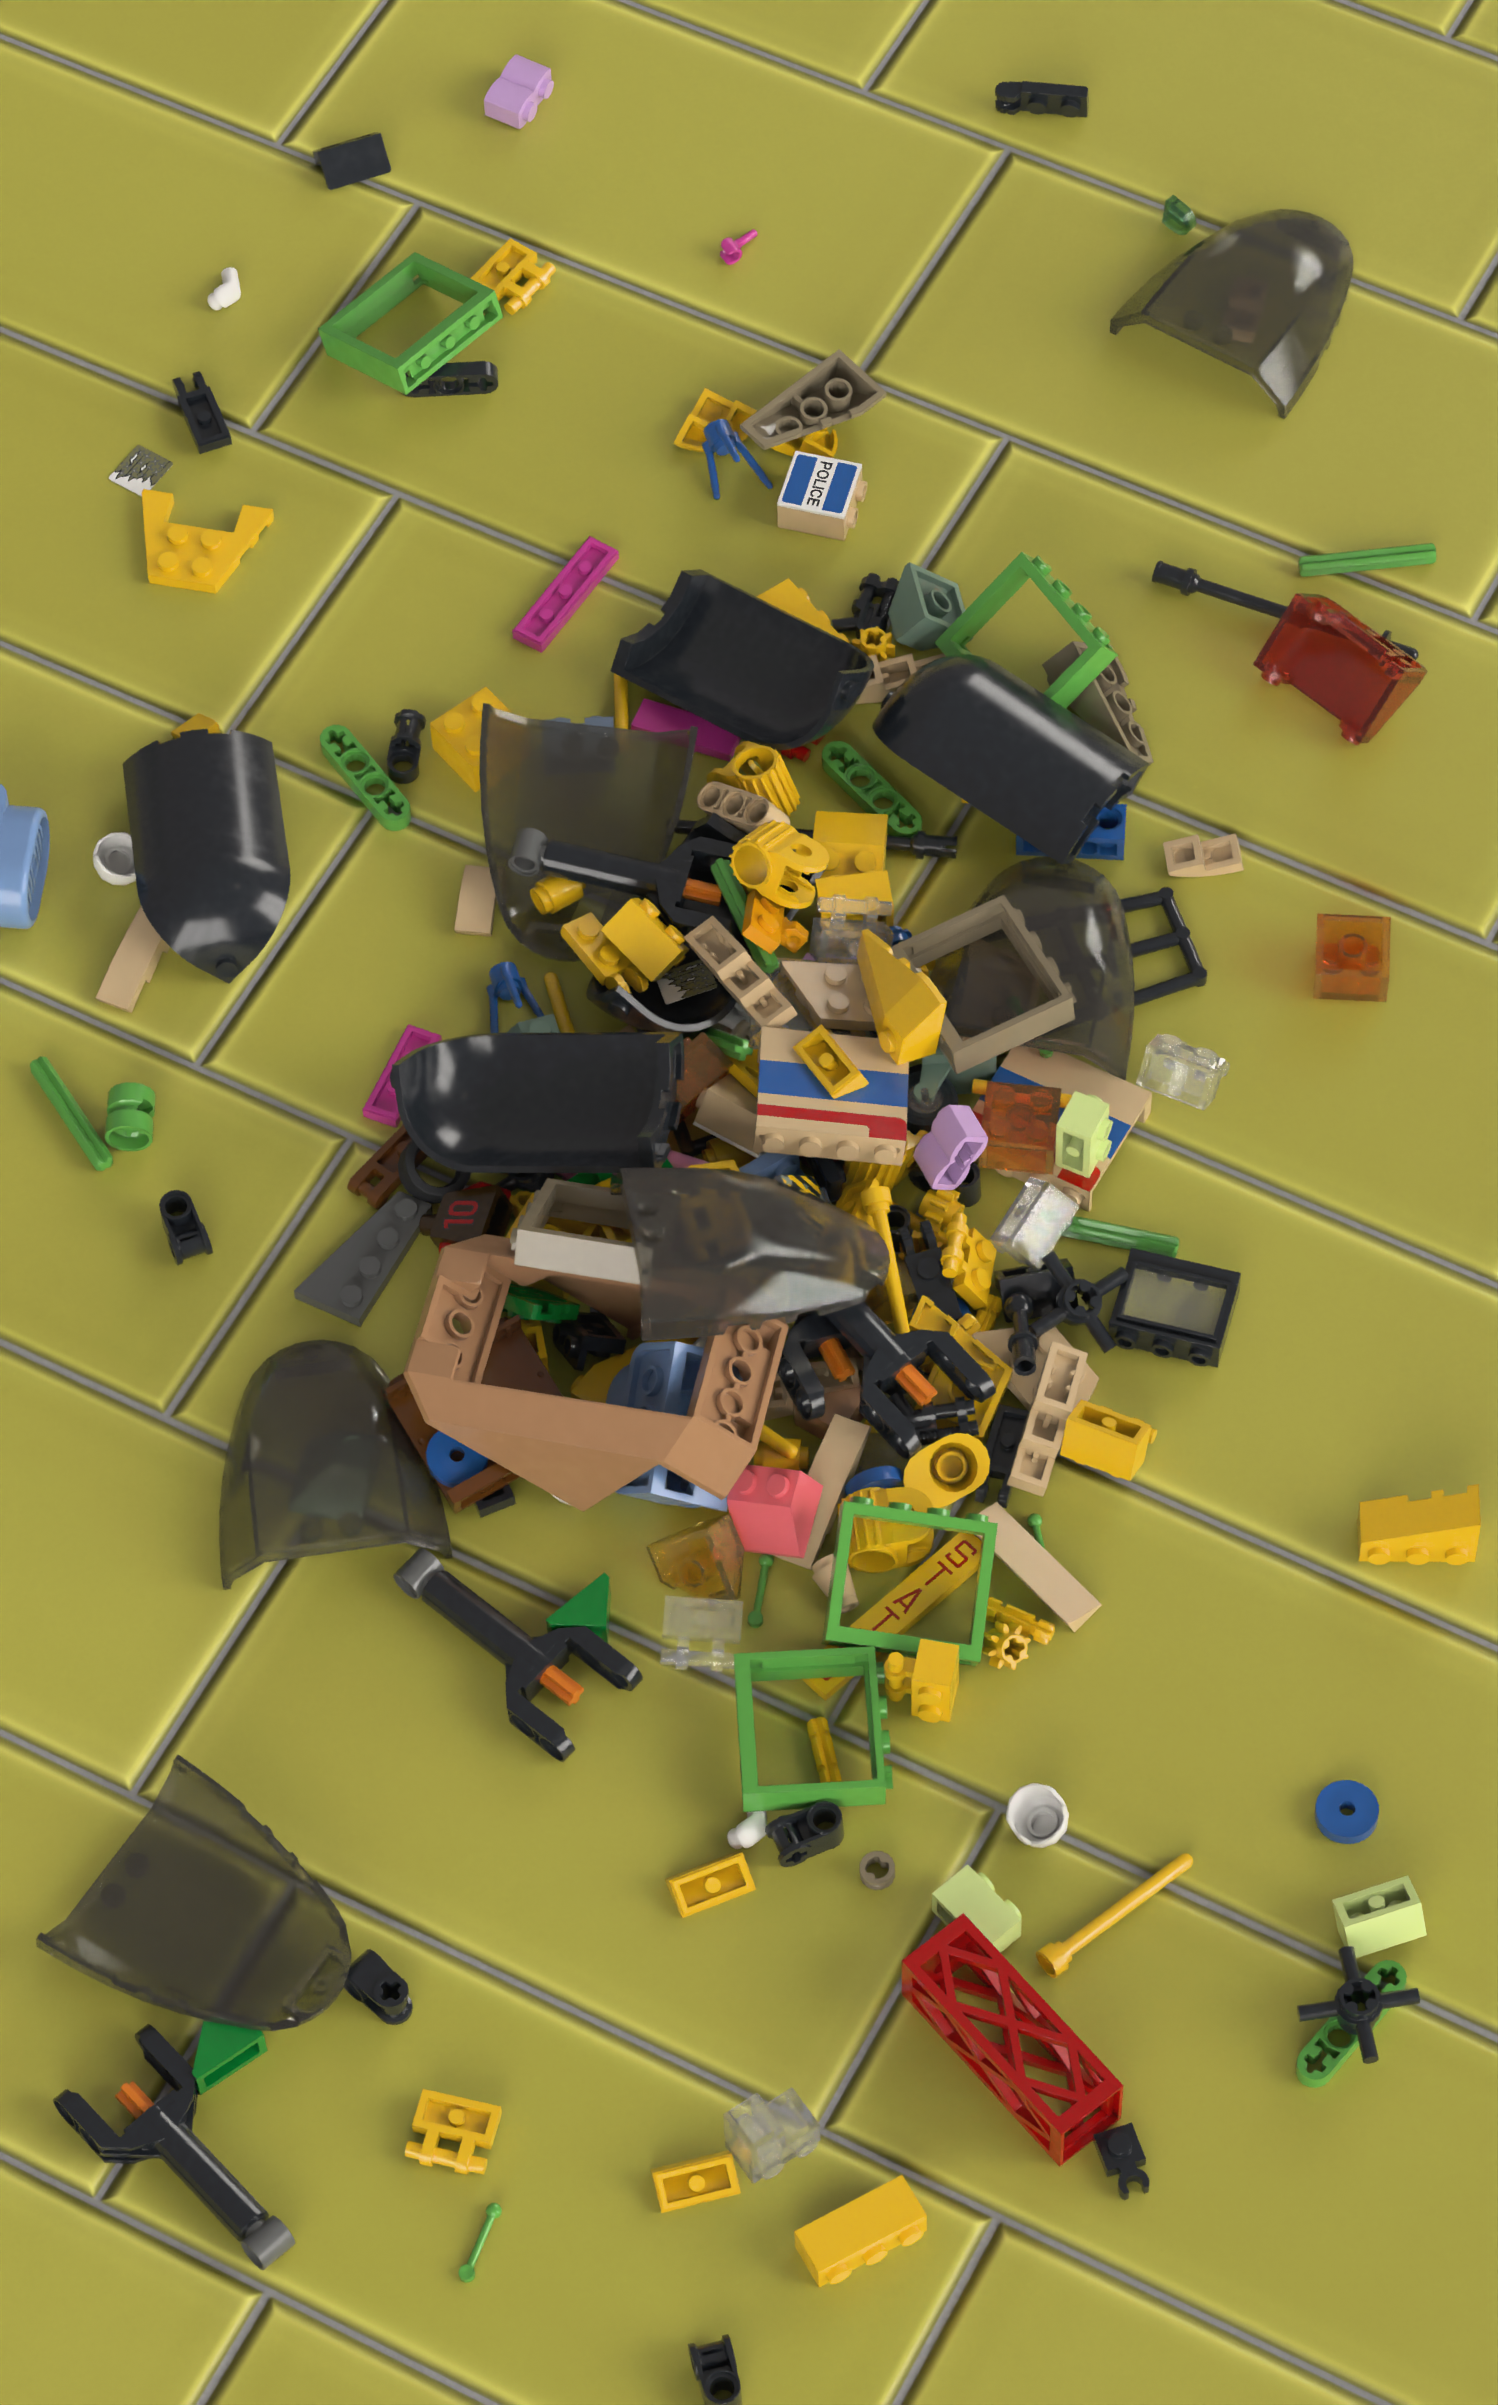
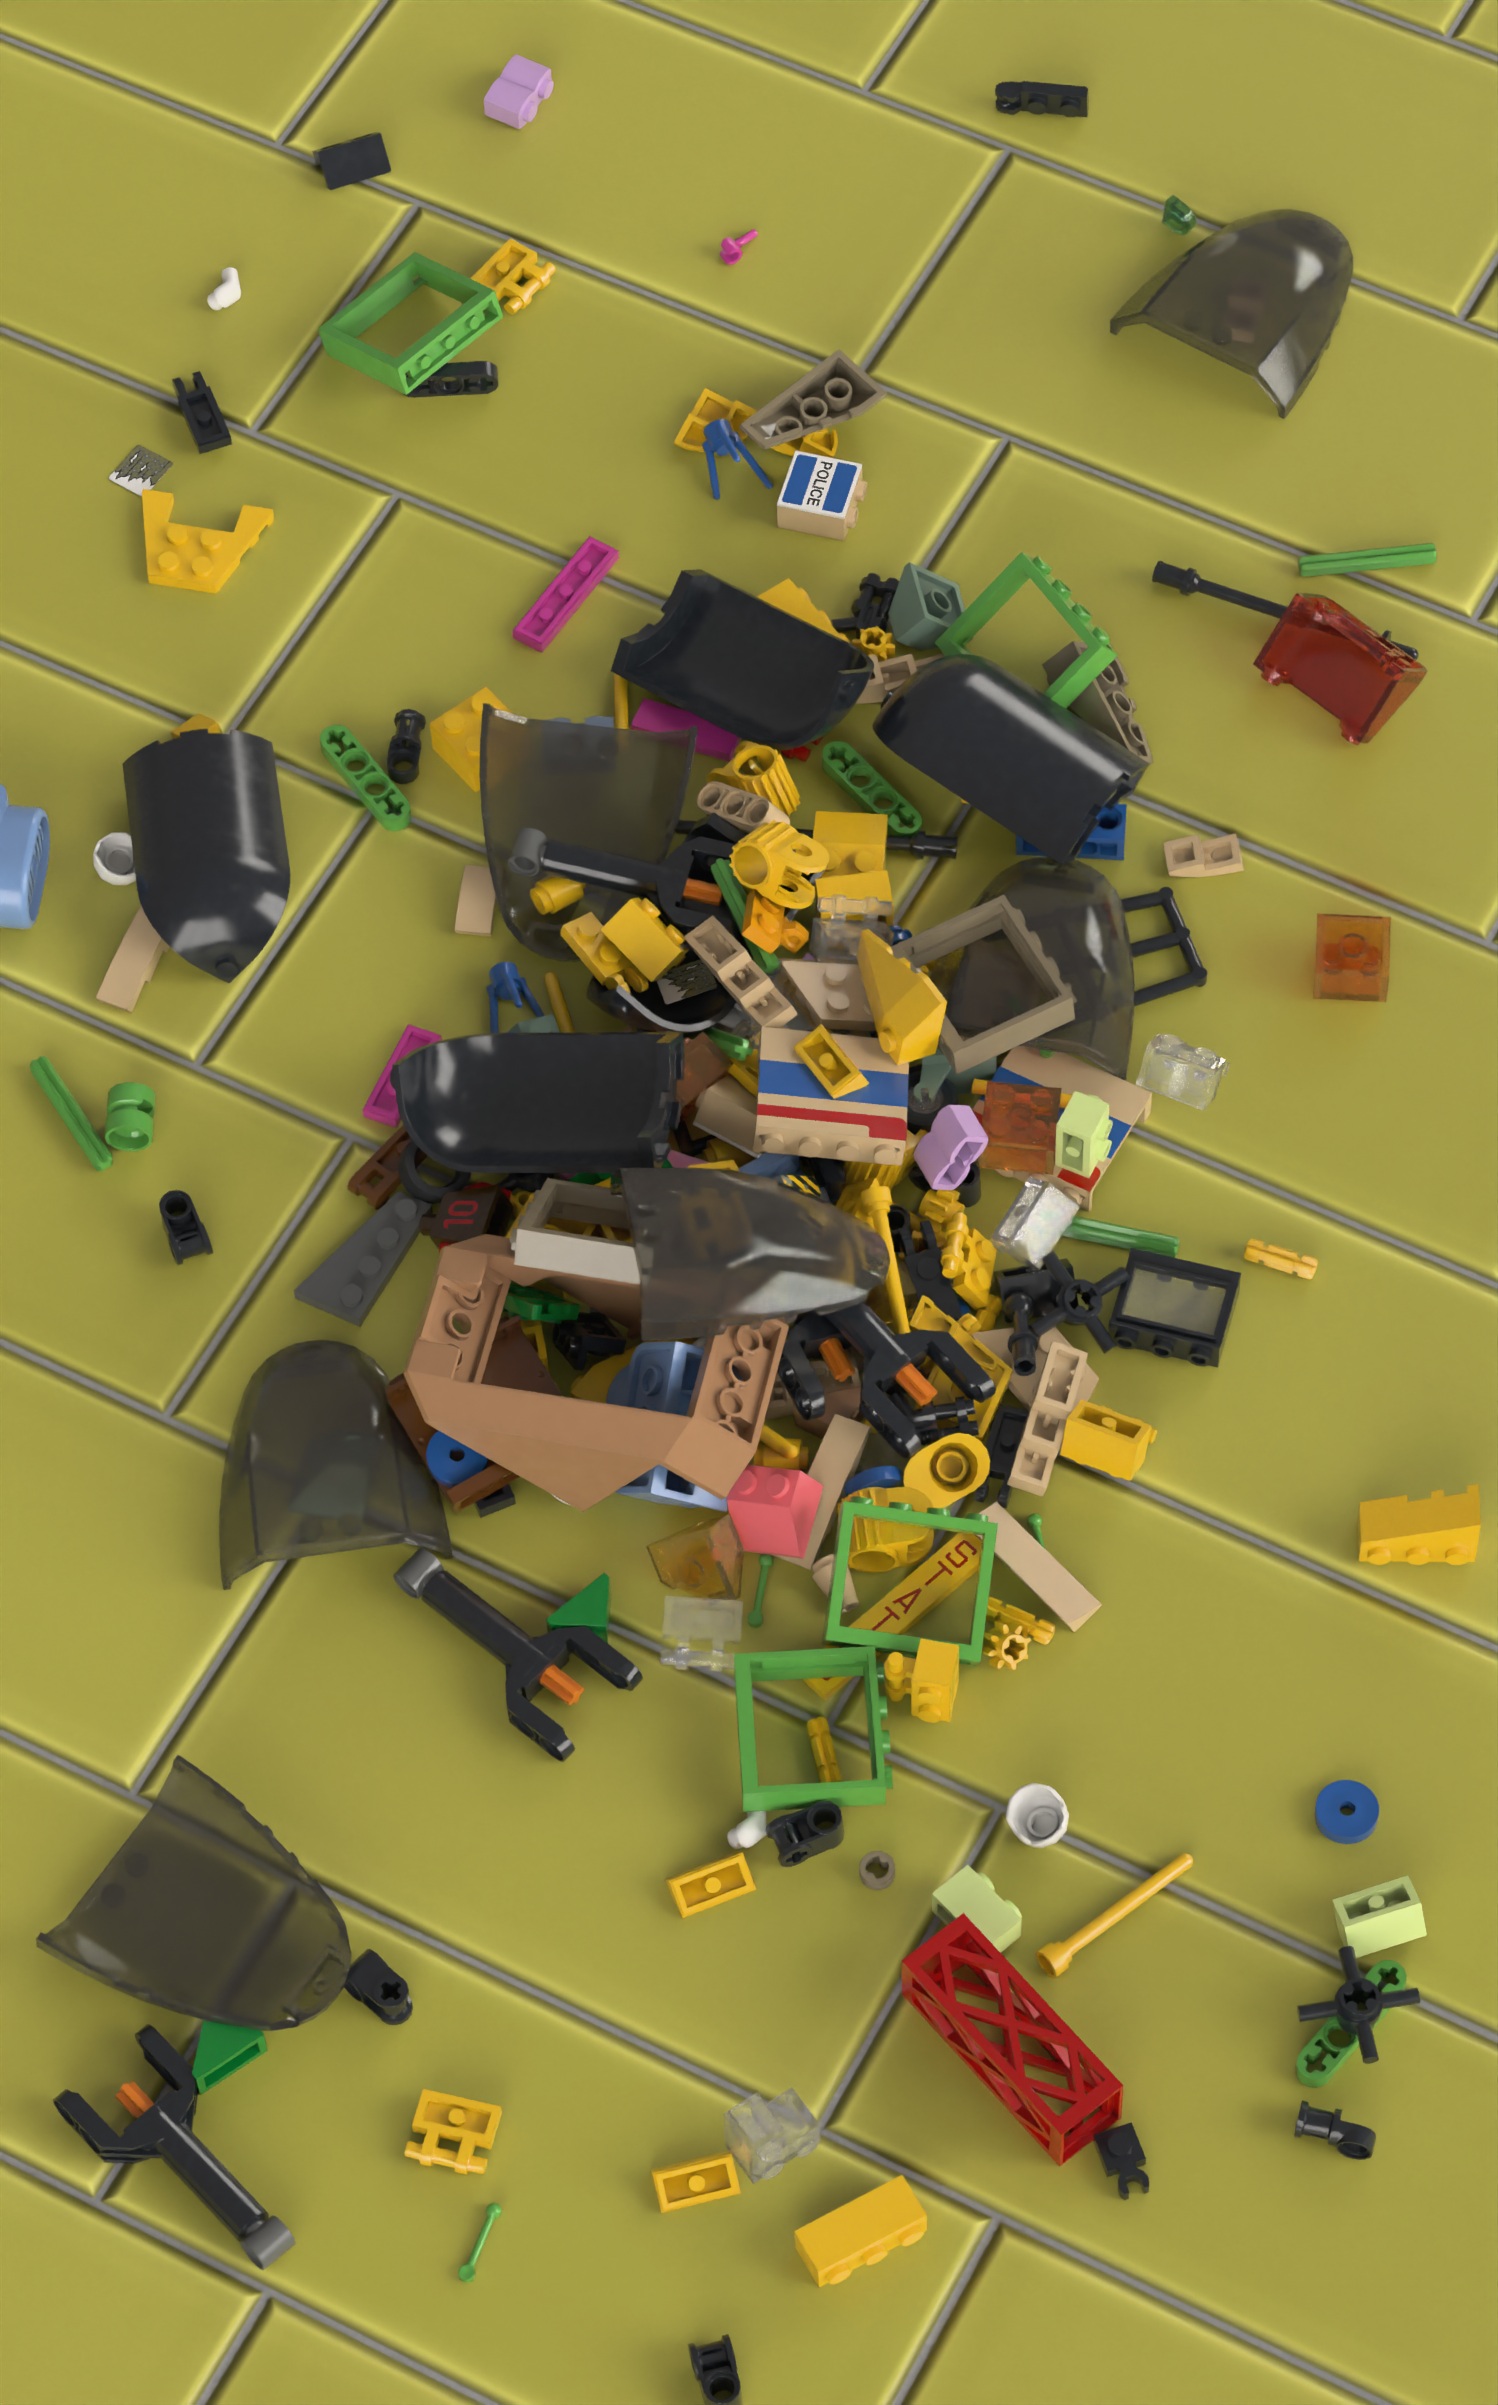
(1280, 1258): none -> yellow axle
(1349, 2138): none -> black connector

